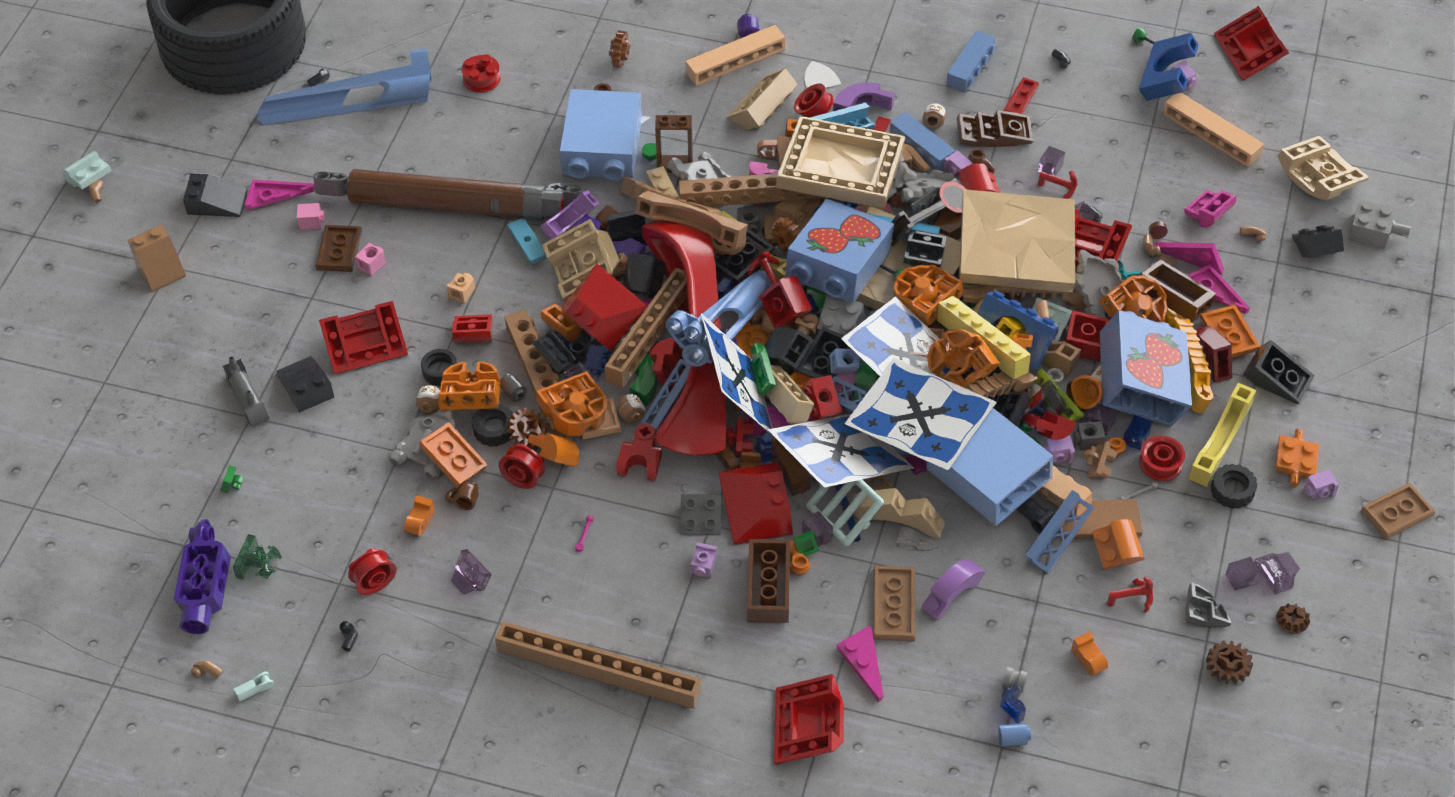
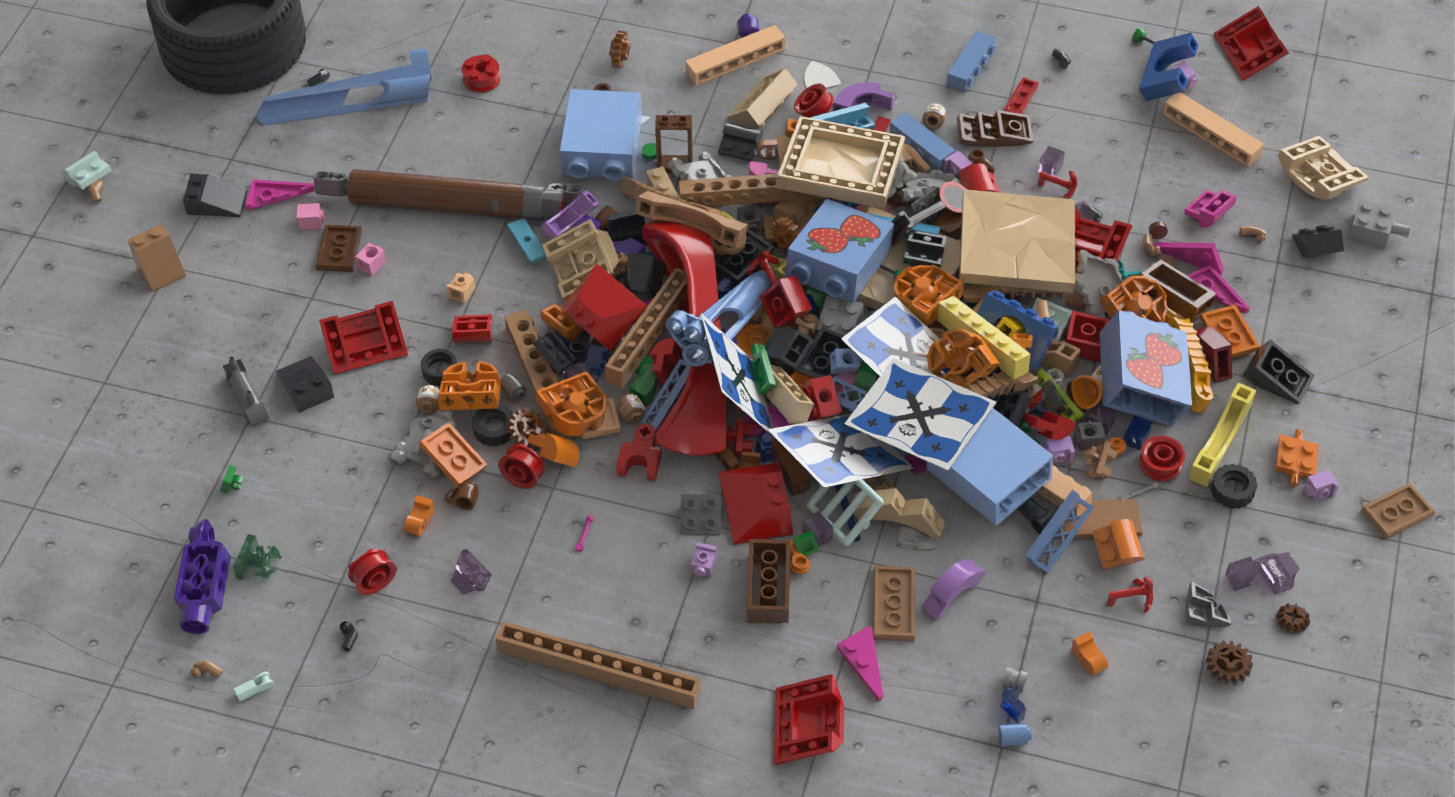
(739, 141): none -> black brick

